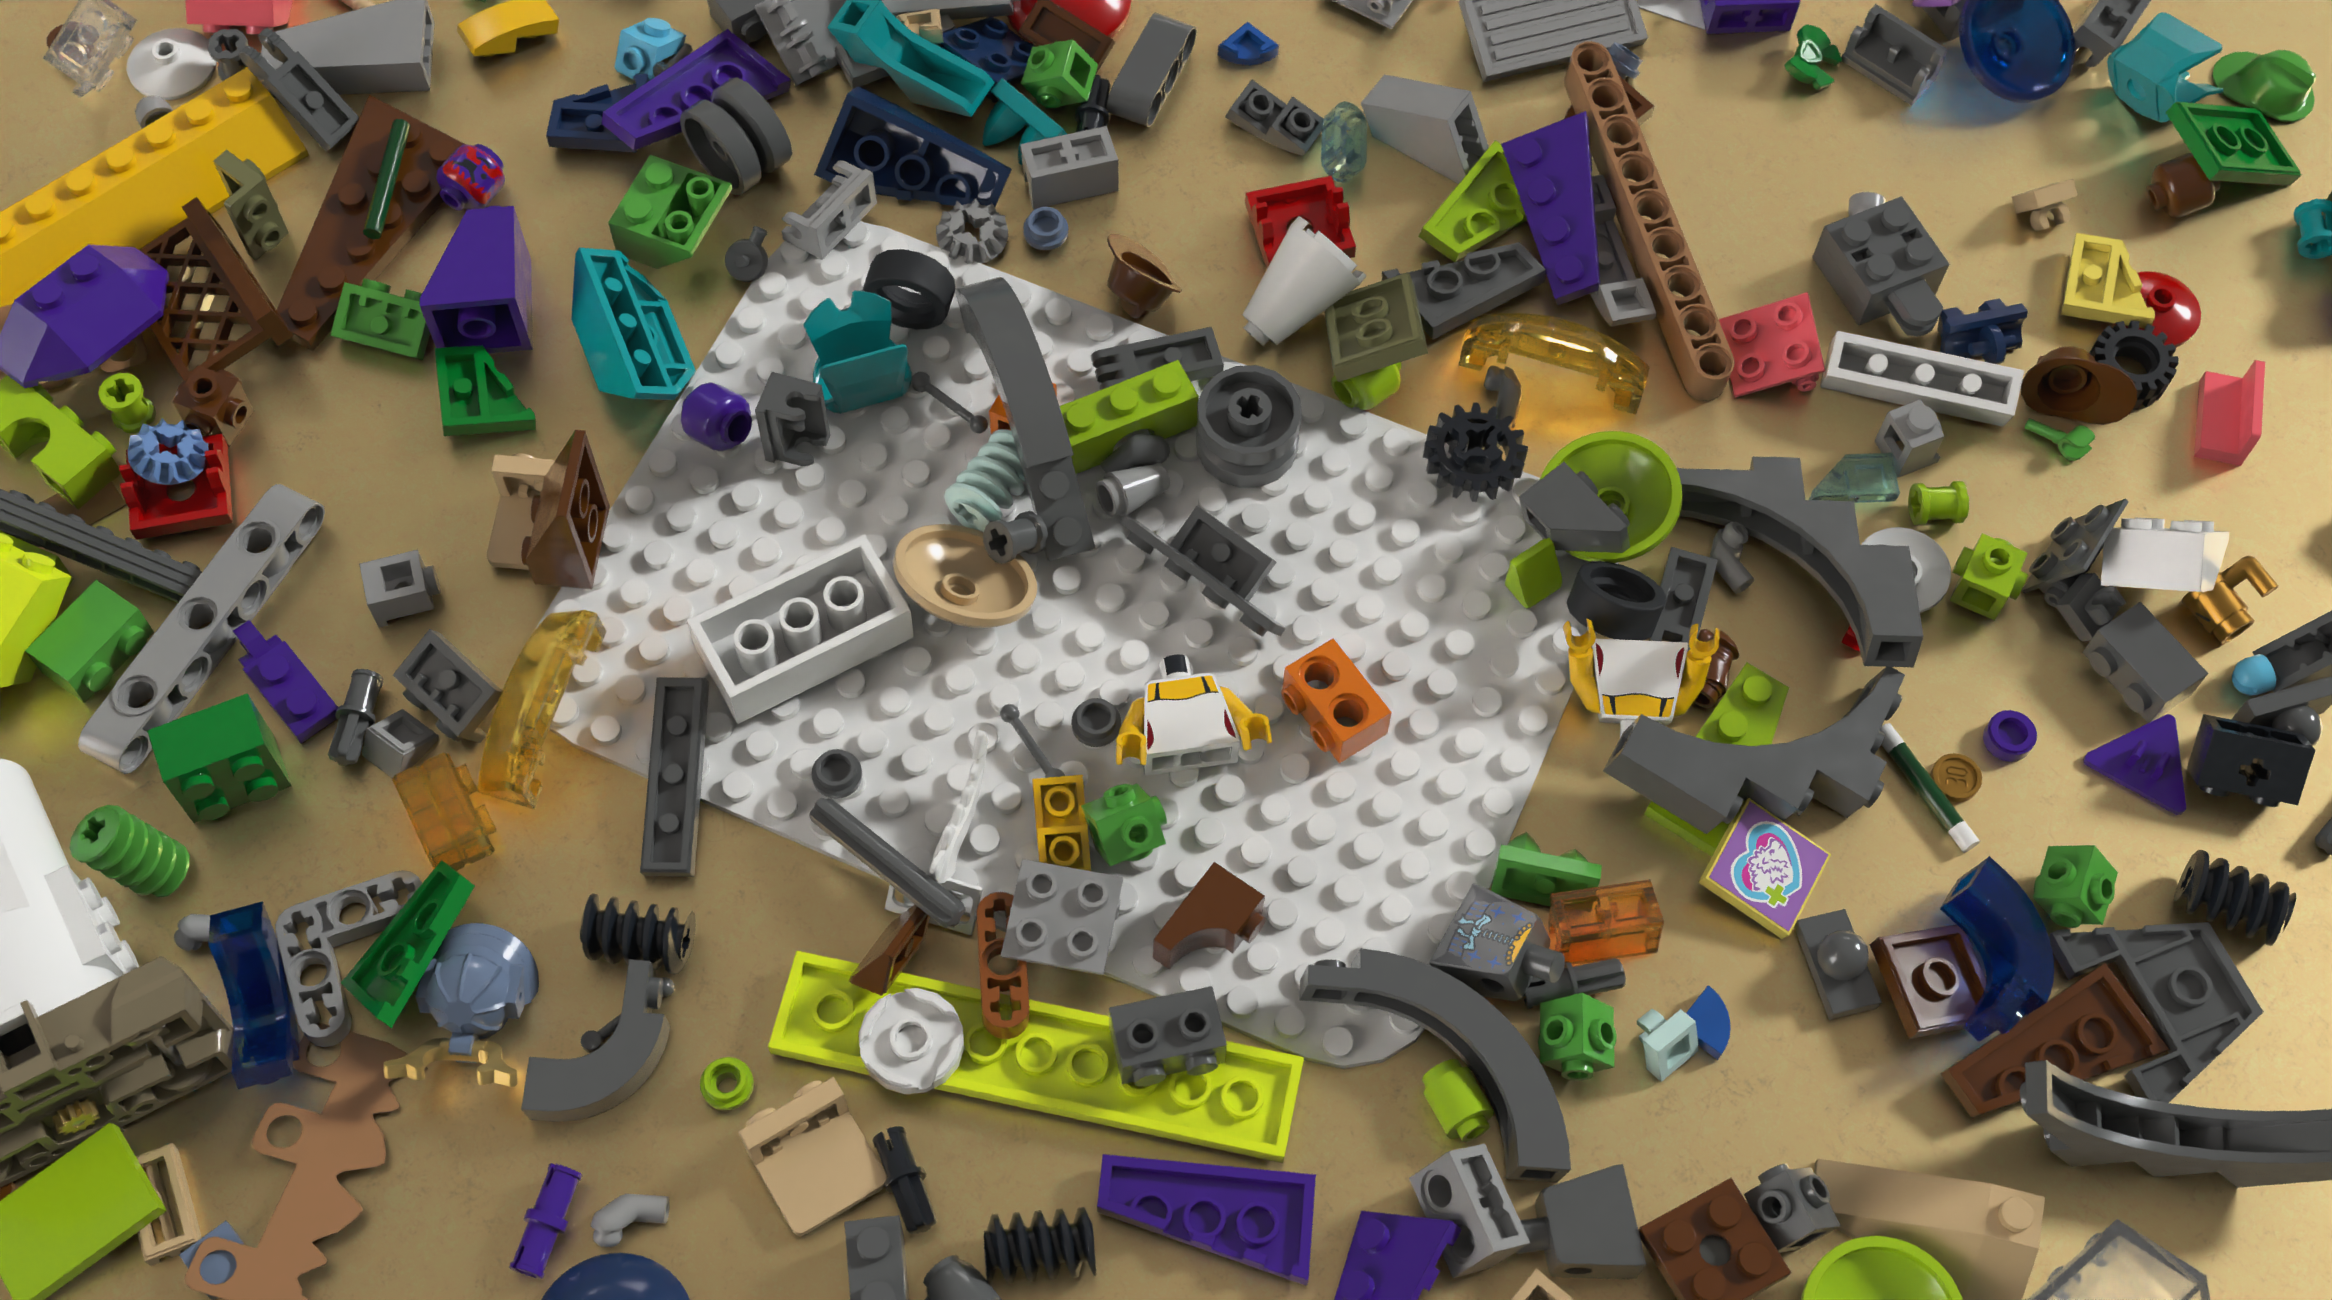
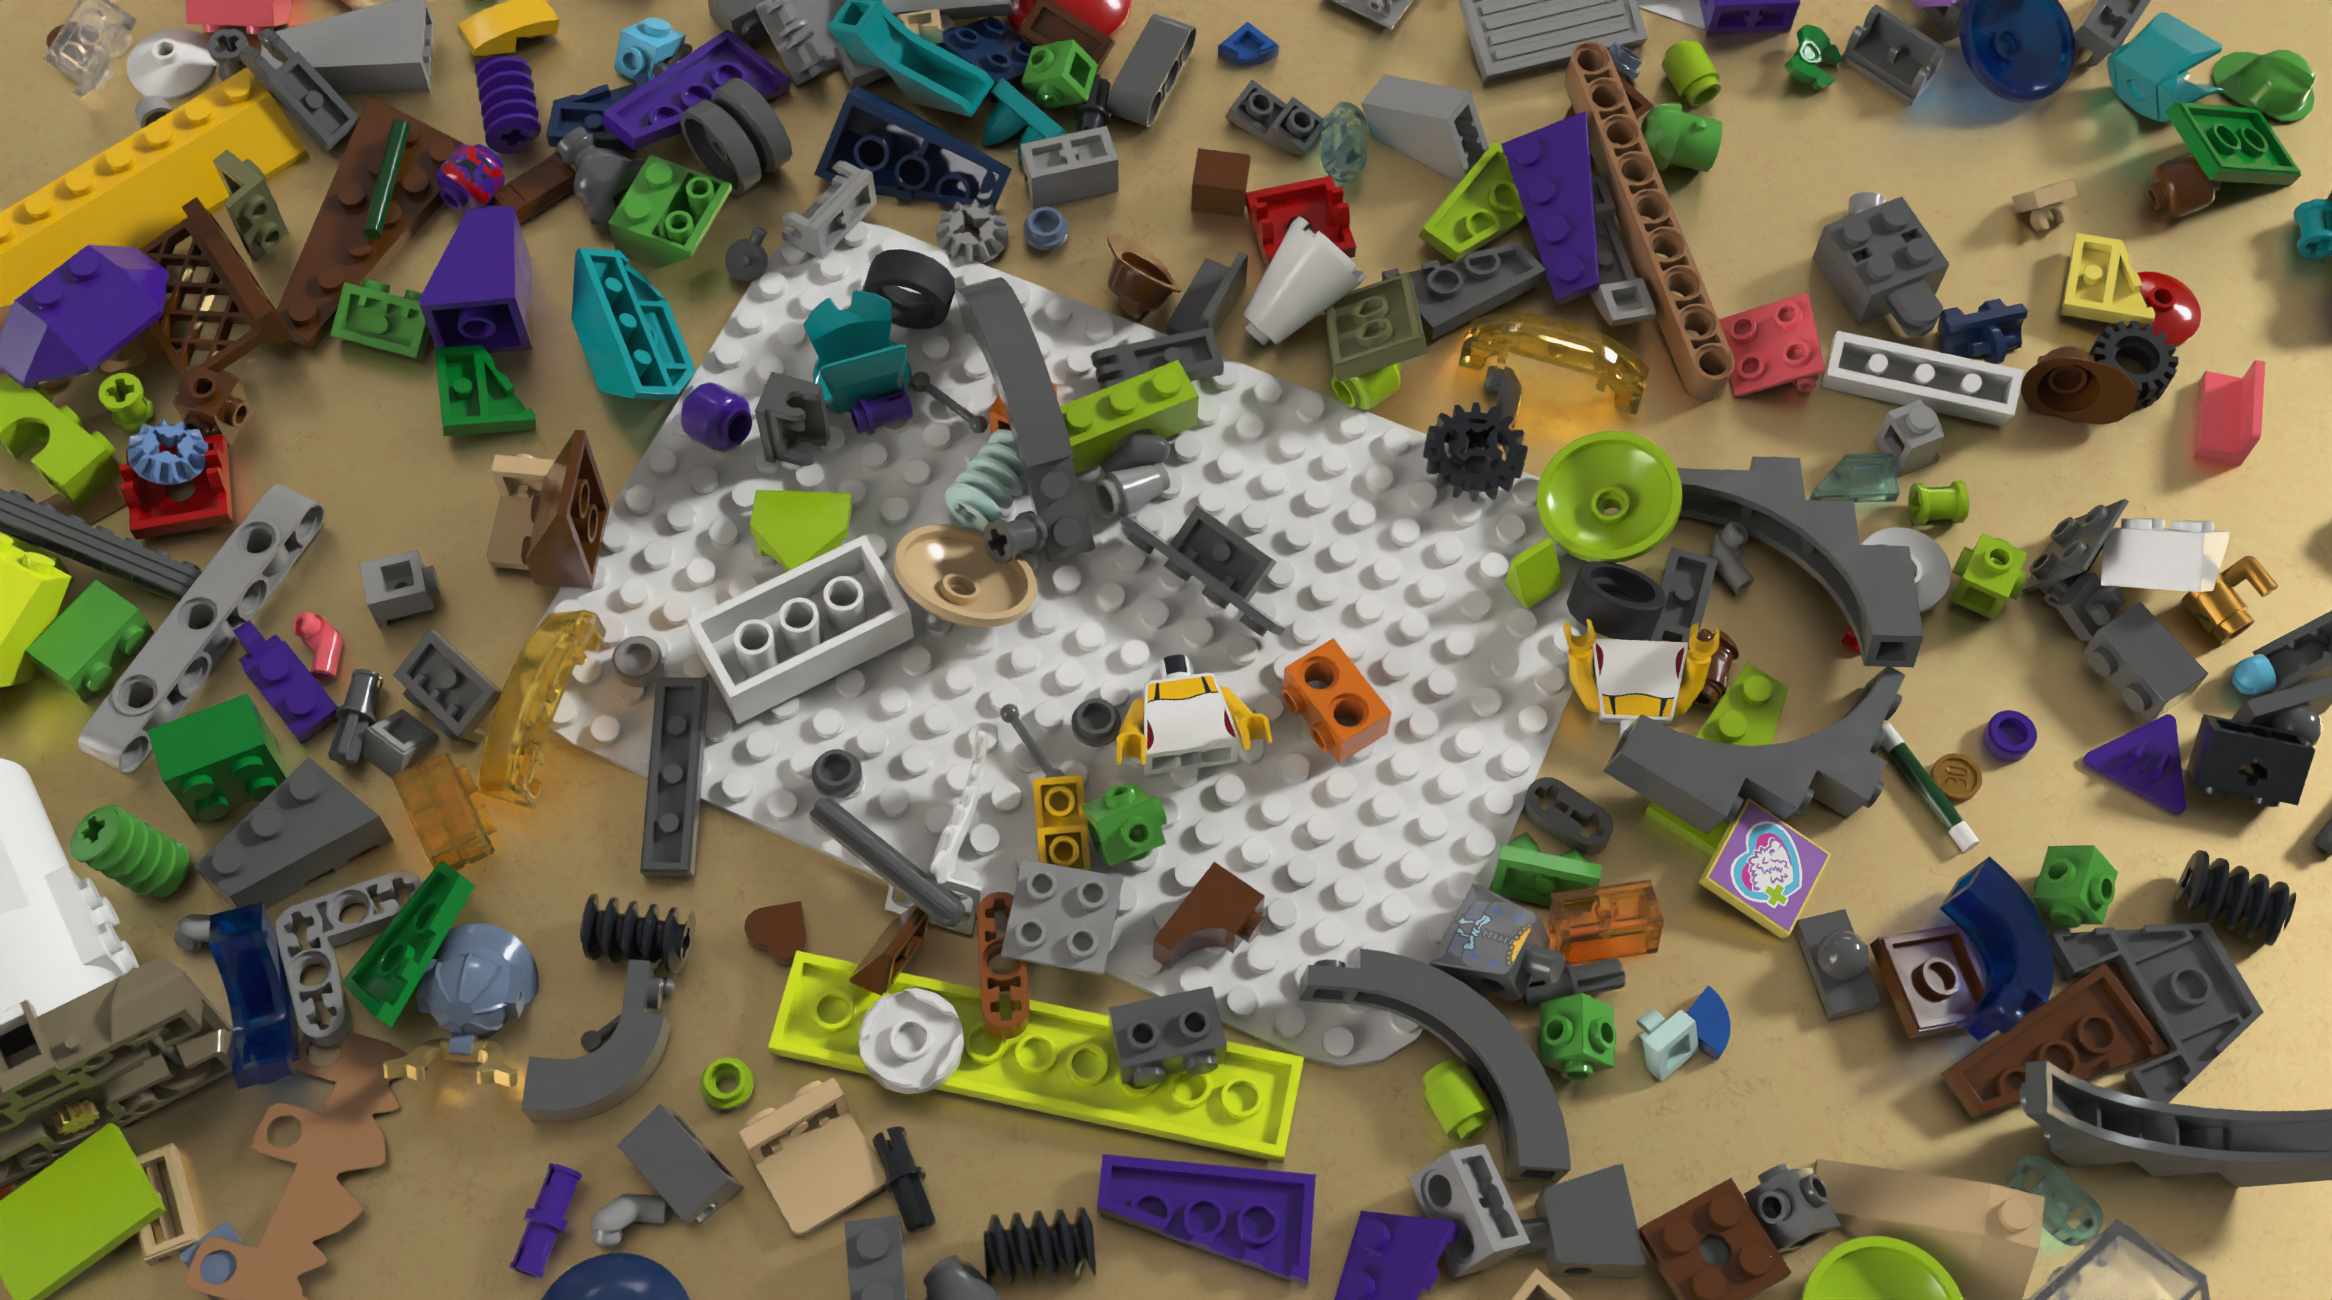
(291, 839): none -> dark grey wedge
(321, 639): none -> coral arm
(507, 103): none -> dark purple piece
(537, 188): none -> reddish brown tile
(600, 174): none -> dark grey animal
(638, 661): none -> light grey tile
(679, 1165): none -> dark grey hinge
(778, 930): none -> reddish brown tile
(799, 524): none -> lime slope
(880, 412): none -> dark purple pin
(1209, 296): none -> dark grey panel
(1220, 182): none -> reddish brown panel
(1248, 426): dark grey wheel -> none
(1568, 816): none -> dark grey beam
(1573, 515): dark grey slope -> none
(1681, 137): none -> bright green piece
(1691, 72): none -> lime brick
(2061, 1198): none -> clear light blue beam
(2071, 445): bright green hand -> none

